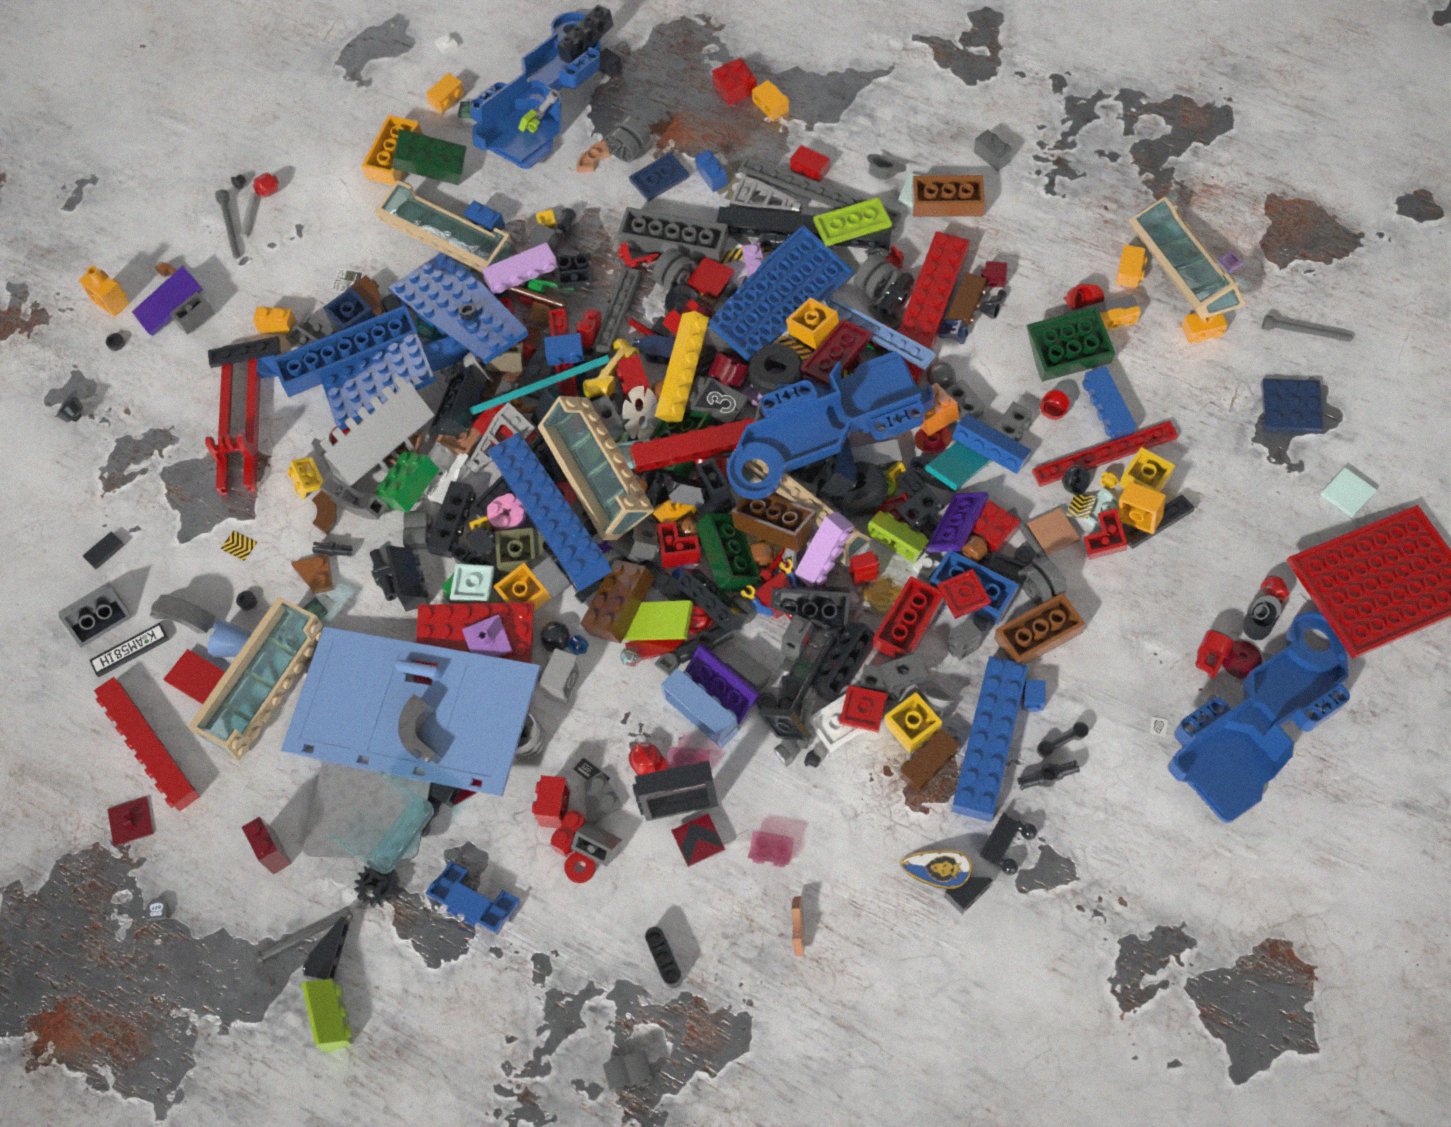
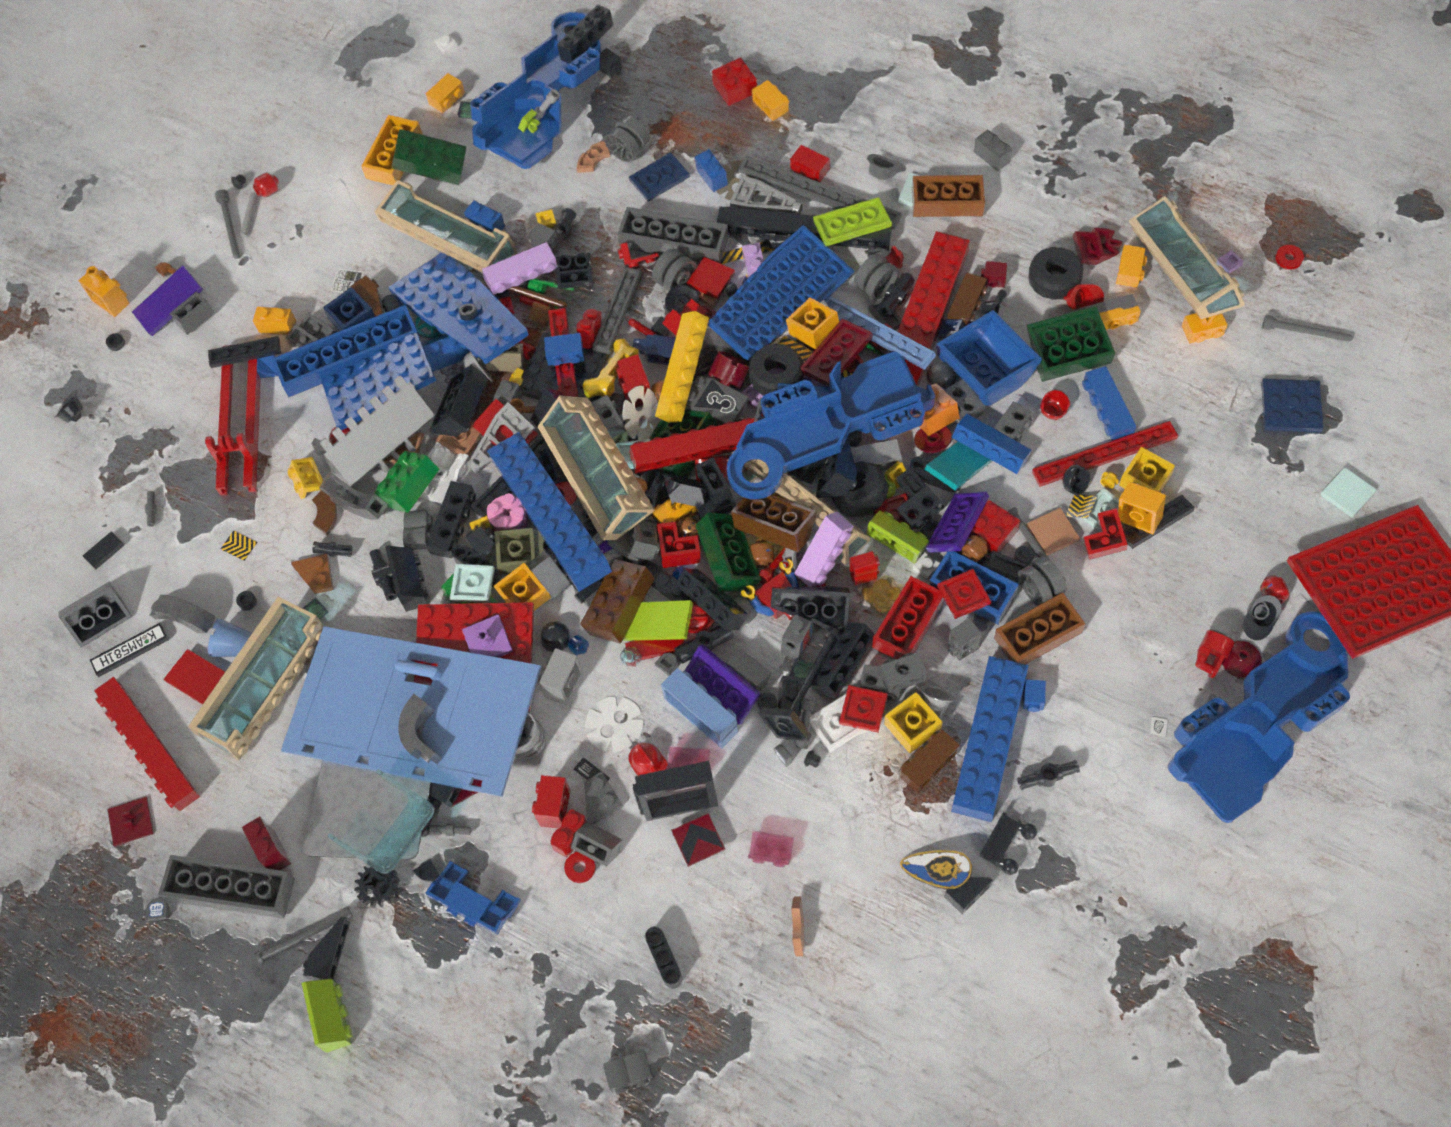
(150, 508): none -> dark grey bar
(226, 886): none -> dark grey brick
(426, 872): none -> black tile
(450, 829): none -> dark grey bar
(516, 376): none -> yellow plate
(540, 384): teal tile -> none
(608, 709): none -> white piece
(855, 438): none -> black plate
(989, 357): none -> blue container
(1058, 260): none -> black tyre
(1077, 732): black bar -> none
(1096, 245): none -> dark red plate
(1287, 264): none -> red piece

